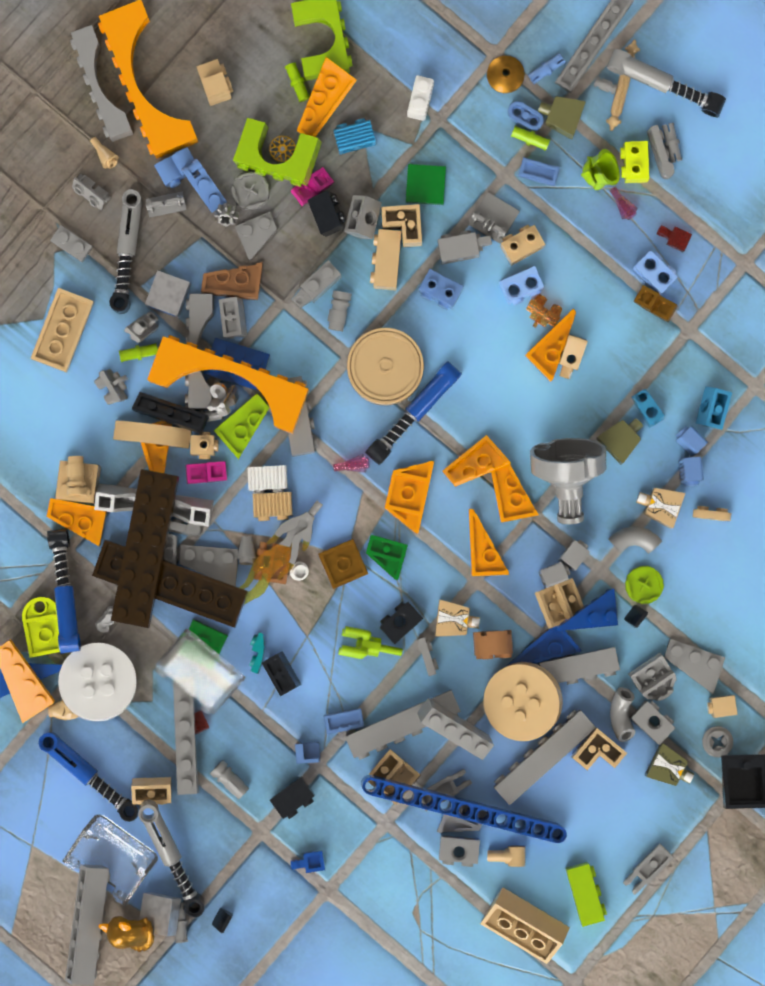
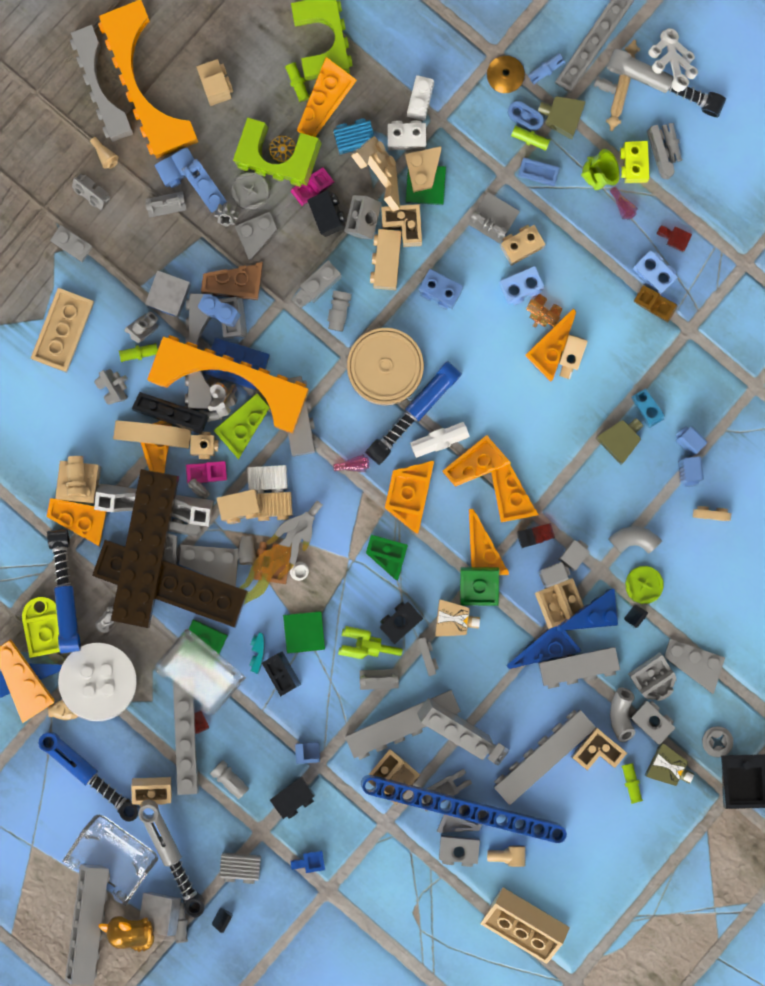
(126, 248): piece -> none
(198, 489): none -> light grey piece
(222, 311): none -> medium blue brick
(239, 506): none -> tan brick
(240, 867): none -> light grey brick
(304, 632): none -> green tile
(343, 563): pearl gold plate -> none
(344, 721): medium blue plate -> none
(379, 679): none -> light grey hinge
(383, 165): none -> tan wing
(407, 136): none -> white brick
(423, 167): none -> tan wing
(439, 439): none -> white piece
(462, 246): light grey hinge -> none
(479, 586): none -> green tile
(493, 643): medium nougat brick -> none
(497, 753): none -> light grey plate
(523, 701): tan brick -> none
(535, 535): none -> leg
(568, 466): light grey piece -> none
(586, 894): lime brick -> none
(632, 783): none -> lime pin
(649, 867): light grey hinge -> none
(662, 505): tan torso -> none
(670, 39): none -> white plant
(713, 408): dark azure brick -> none
(722, 706): tan brick -> none

